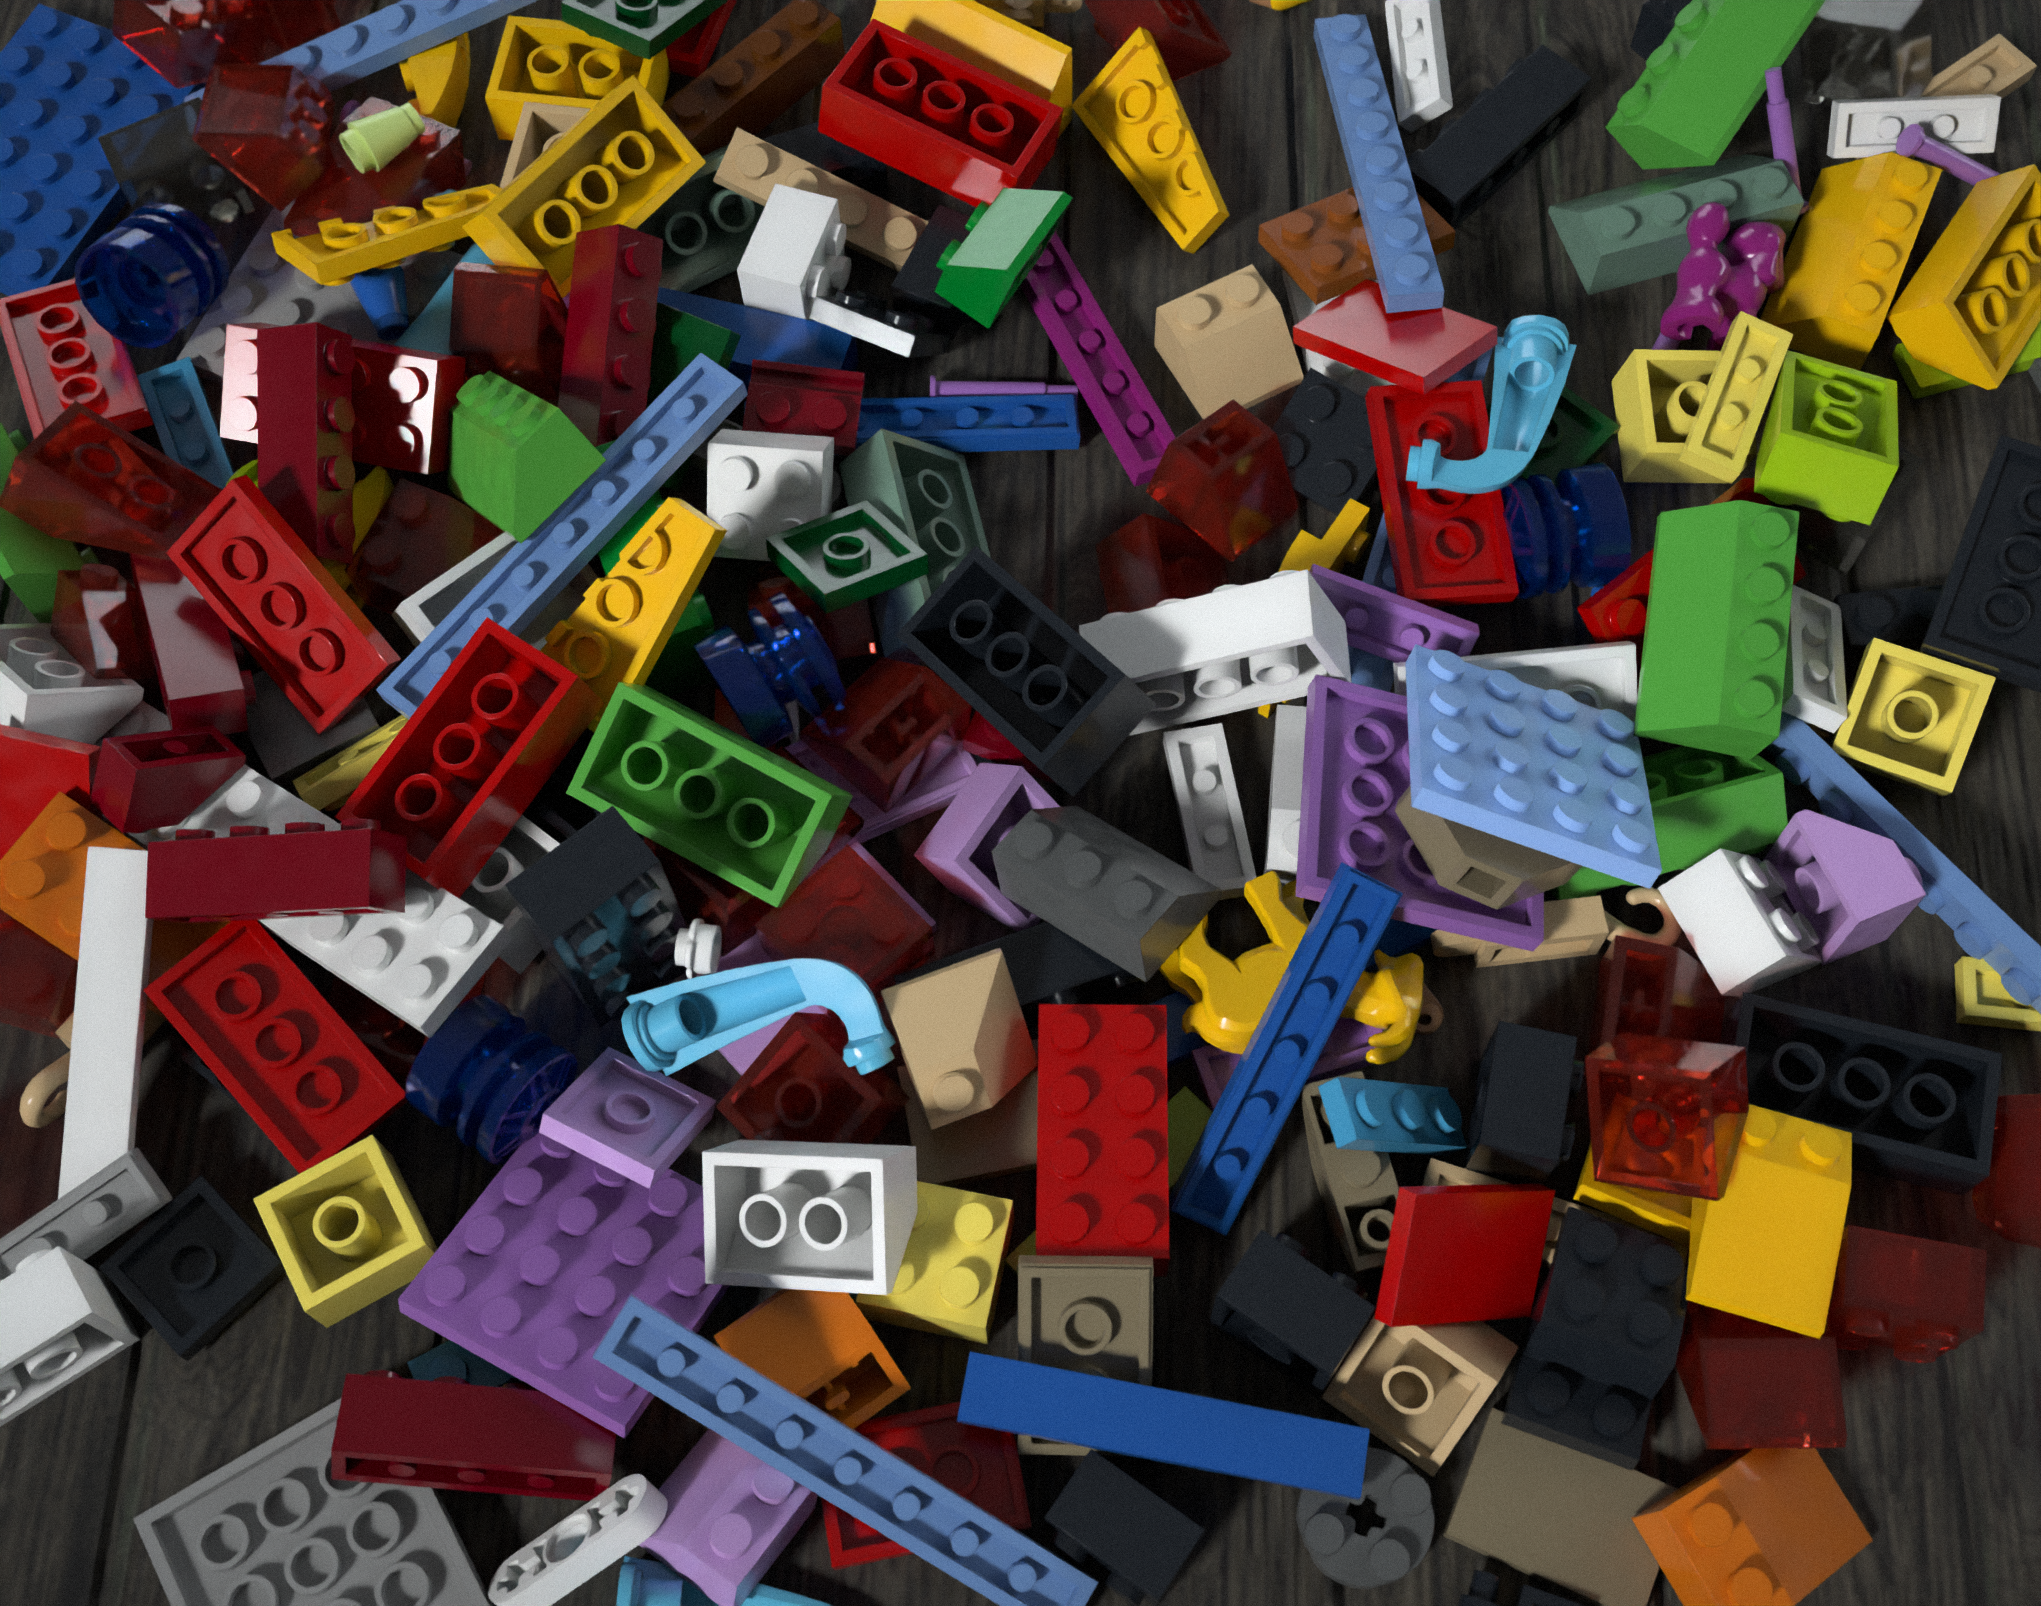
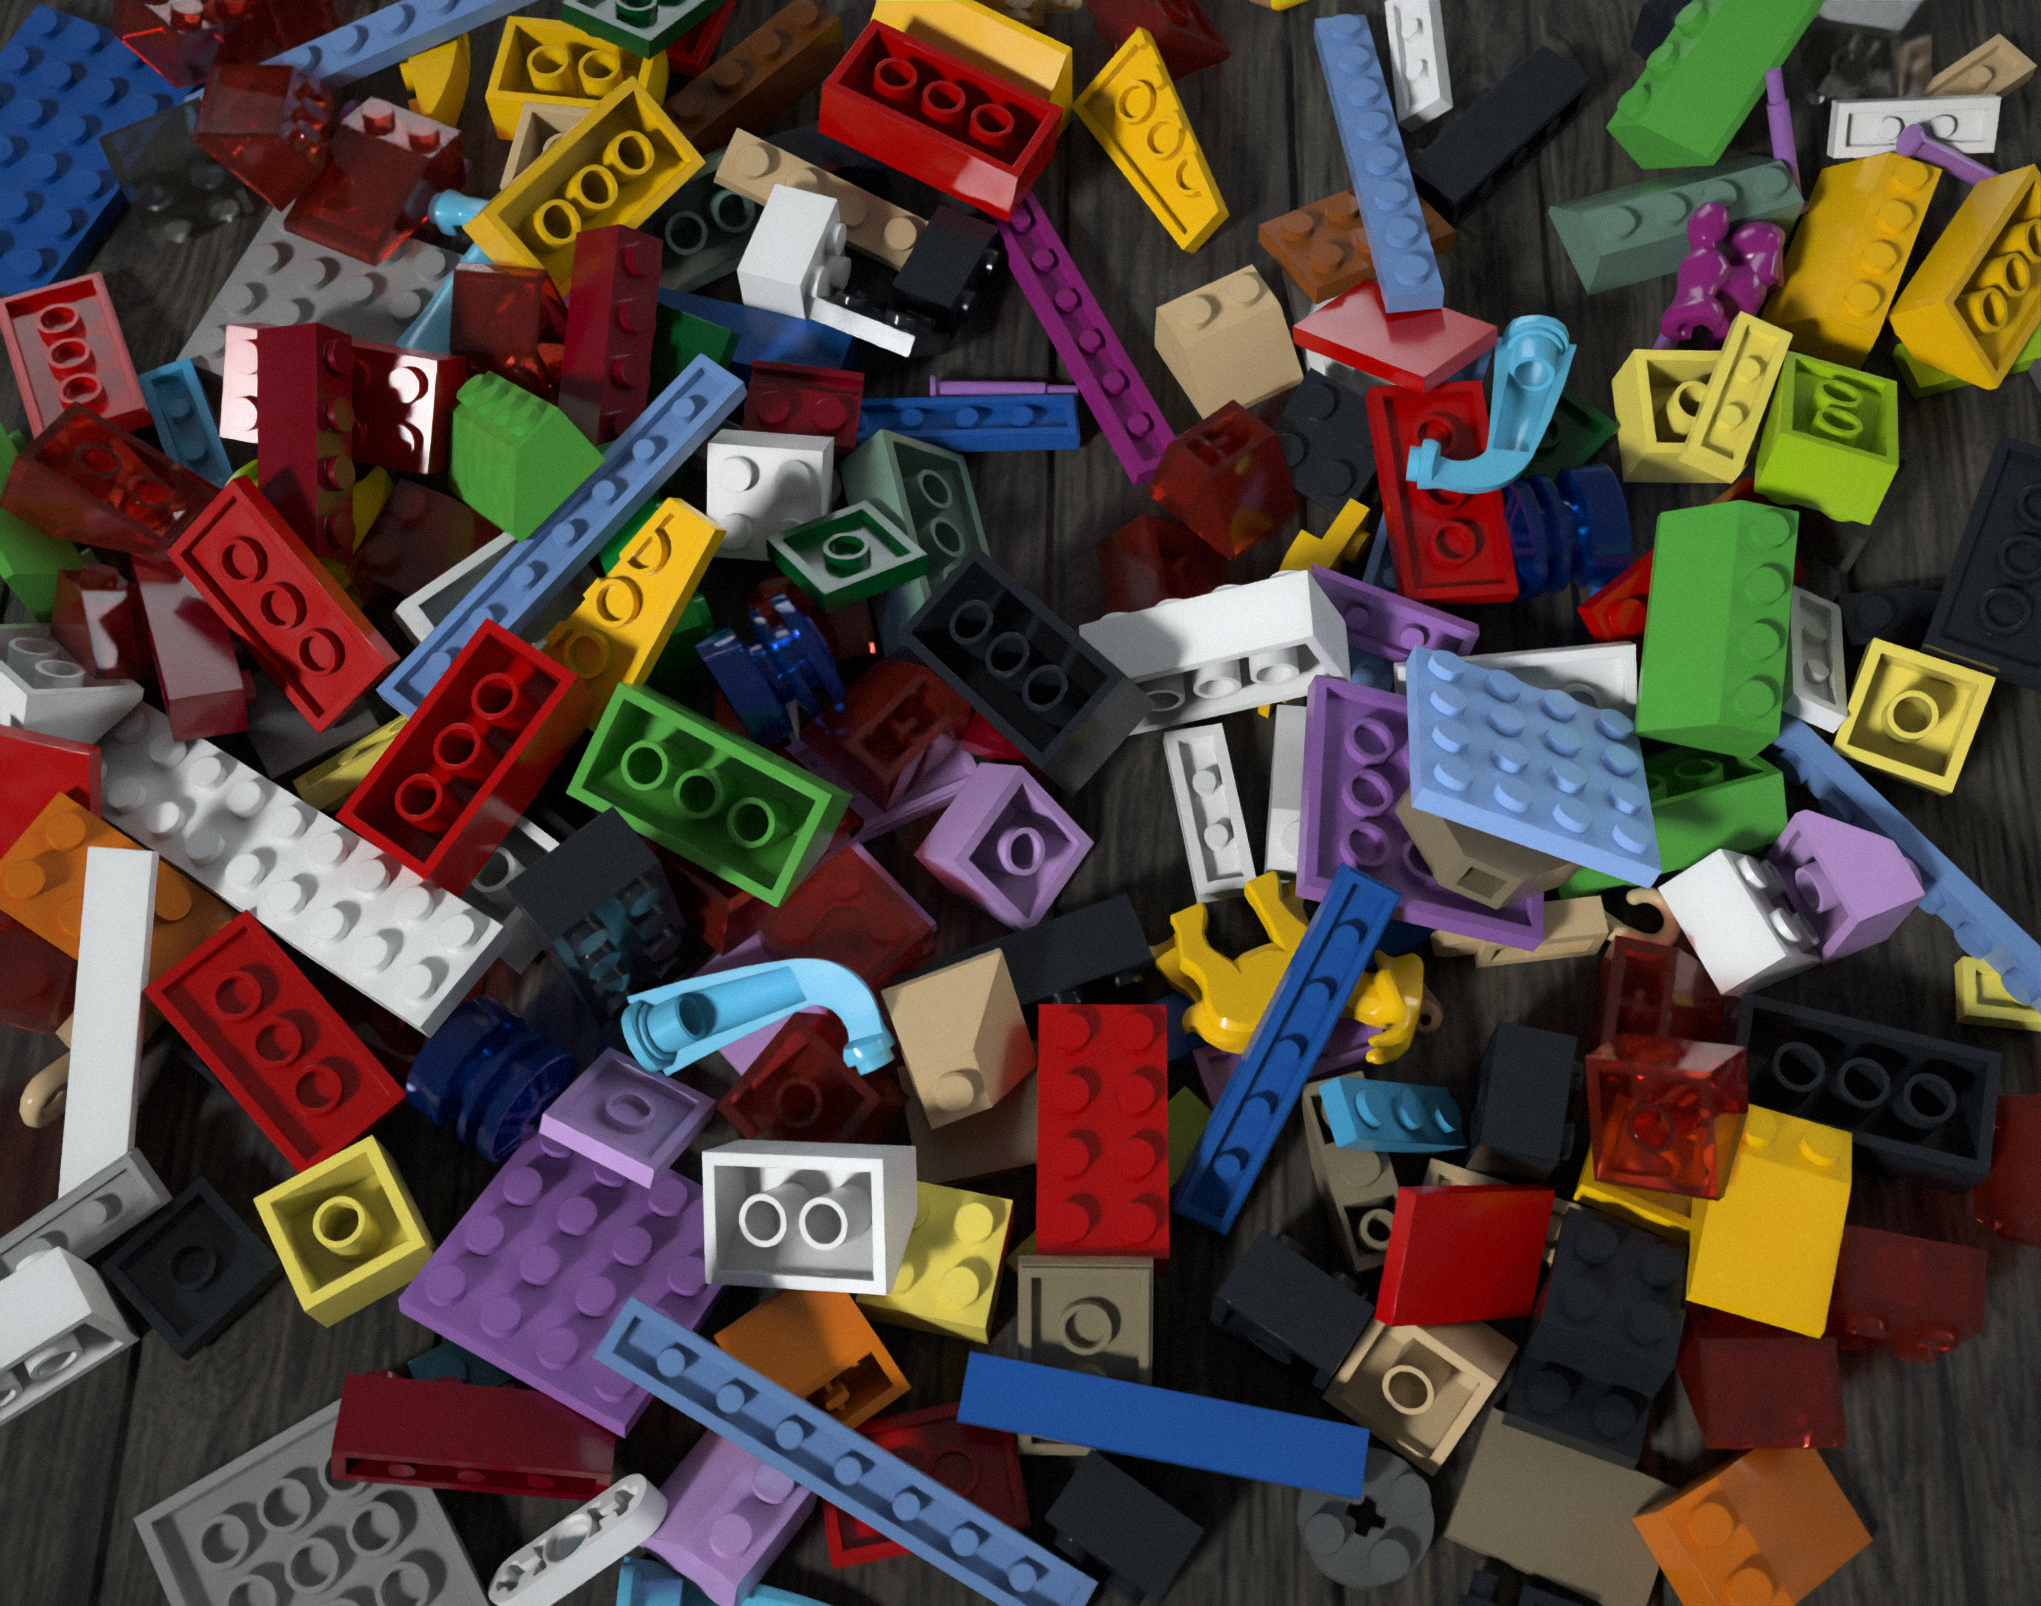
(152, 274): clear blue wheel -> none
(161, 775): dark red slope -> none
(276, 874): dark red brick -> none
(381, 137): yellowish green cone -> none
(384, 243): yellow wing -> none
(384, 300): blue cone -> none
(698, 948): white plate -> none
(999, 251): green slope -> none
(1101, 887): dark grey slope -> none

